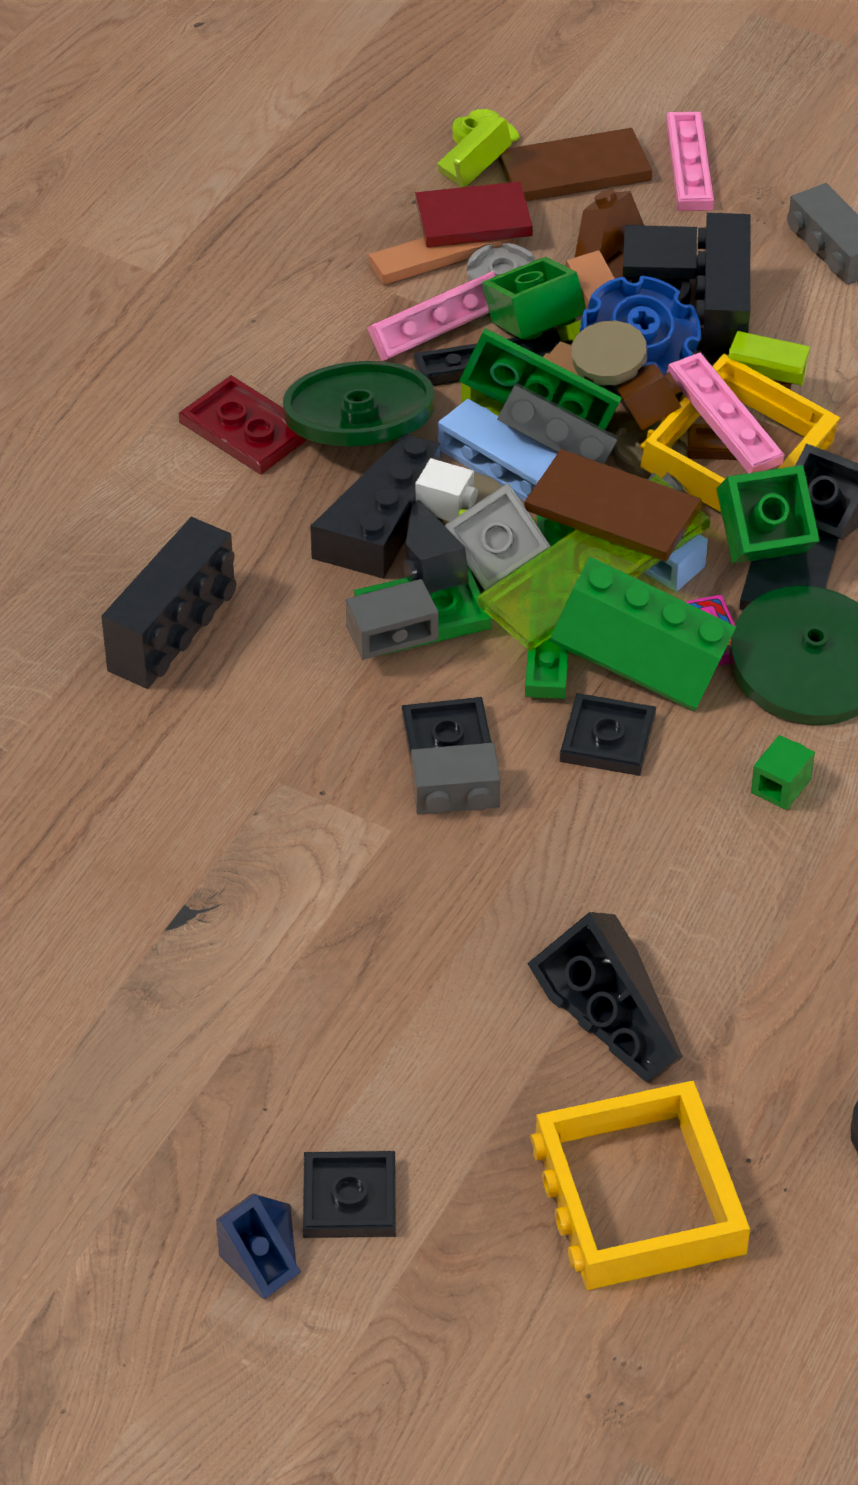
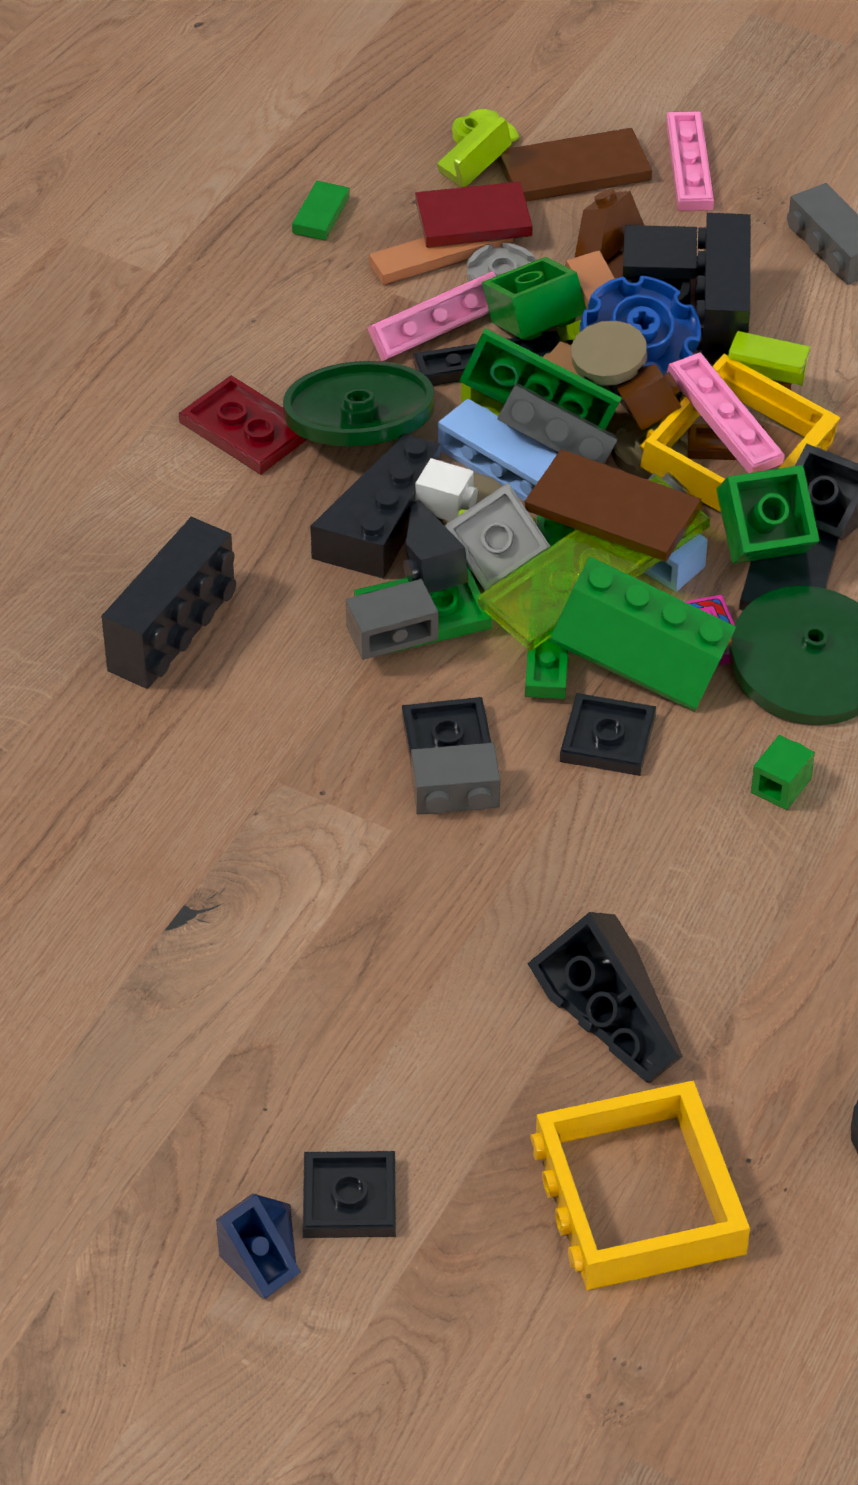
(320, 210): none -> green tile

